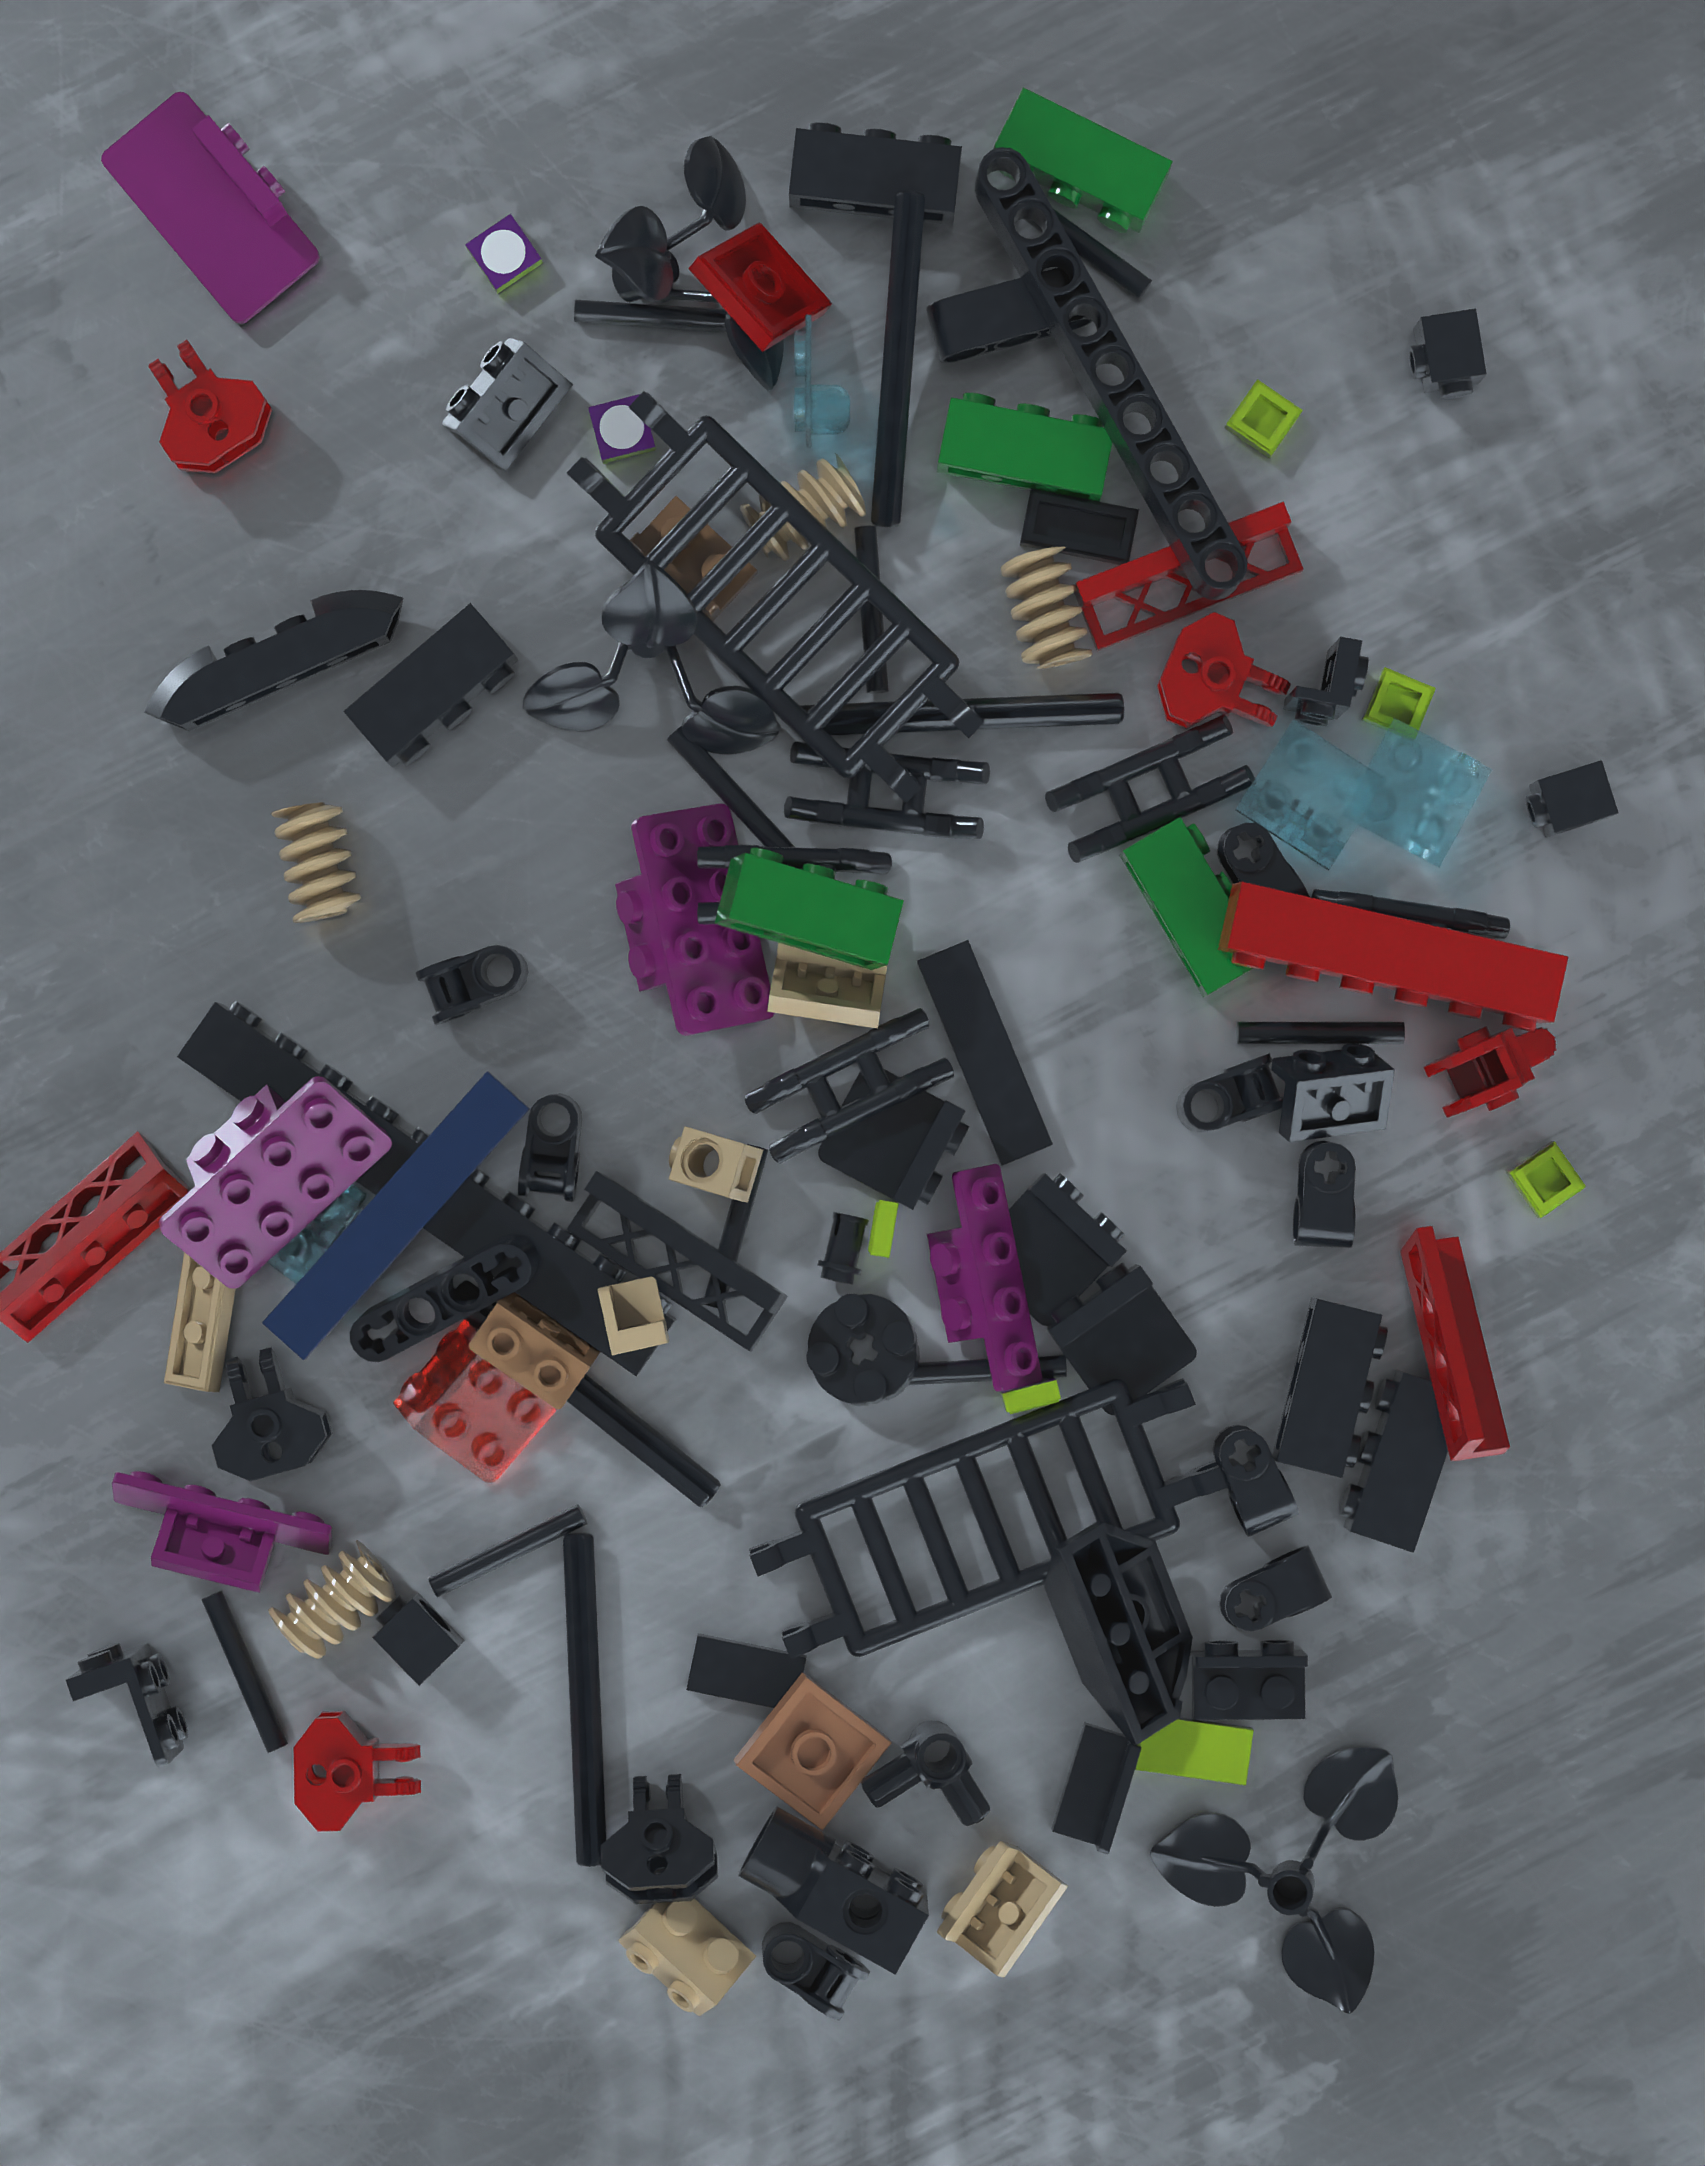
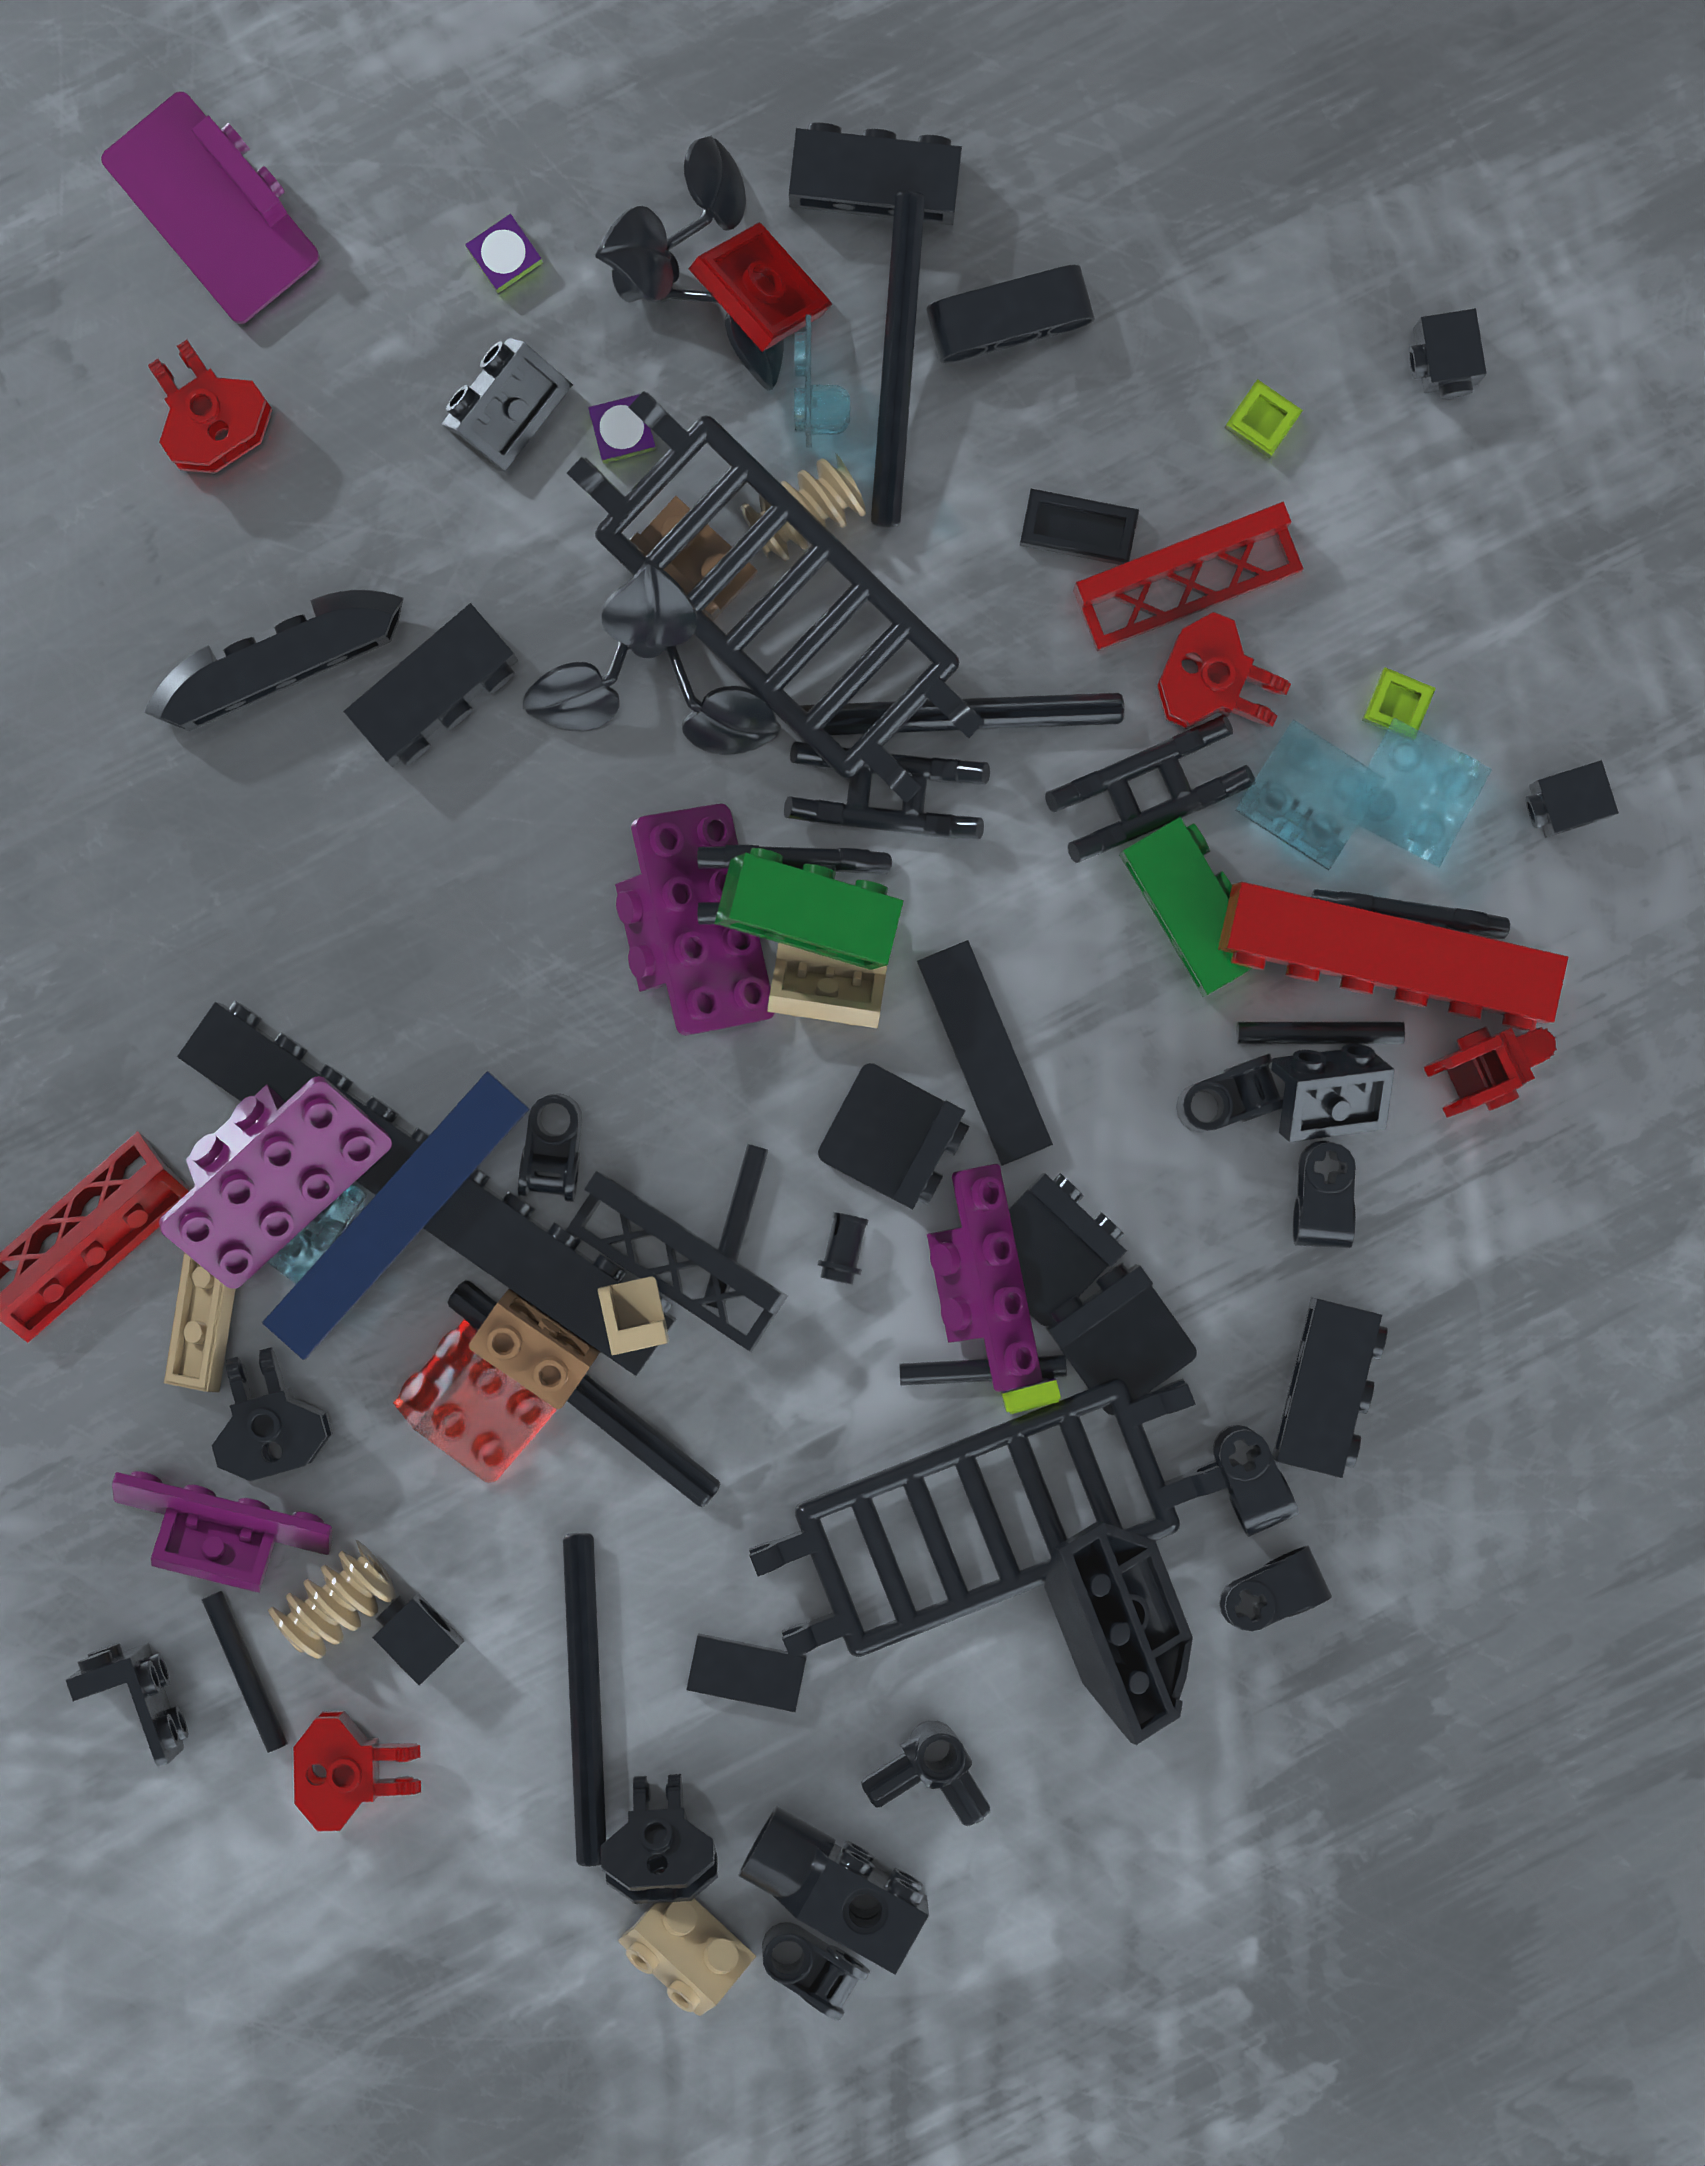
(315, 861): tan piece -> none
(446, 1302): black beam -> none
(469, 982): black piece -> none
(507, 1550): black bar -> none
(649, 315): black bar -> none
(729, 791): black bar -> none
(734, 1172): tan brick -> none
(812, 1751): nougat plate -> none
(852, 1319): black plate -> none
(863, 1053): black piece -> none
(871, 617): black bar -> none
(883, 1228): lime tile -> none
(1001, 1907): tan bracket -> none
(1024, 447): green brick -> none
(1044, 608): tan piece -> none
(1085, 162): green brick -> none
(1096, 1787): black panel -> none
(1105, 259): black bar -> none
(1109, 346): black beam -> none
(1199, 1751): lime tile -> none
(1248, 1682): black bracket -> none
(1269, 864): black piece -> none
(1321, 1956): black plant -> none
(1341, 678): black bracket -> none
(1399, 1465): black brick -> none
(1454, 1346): red fence -> none
(1546, 1179): lime tile -> none

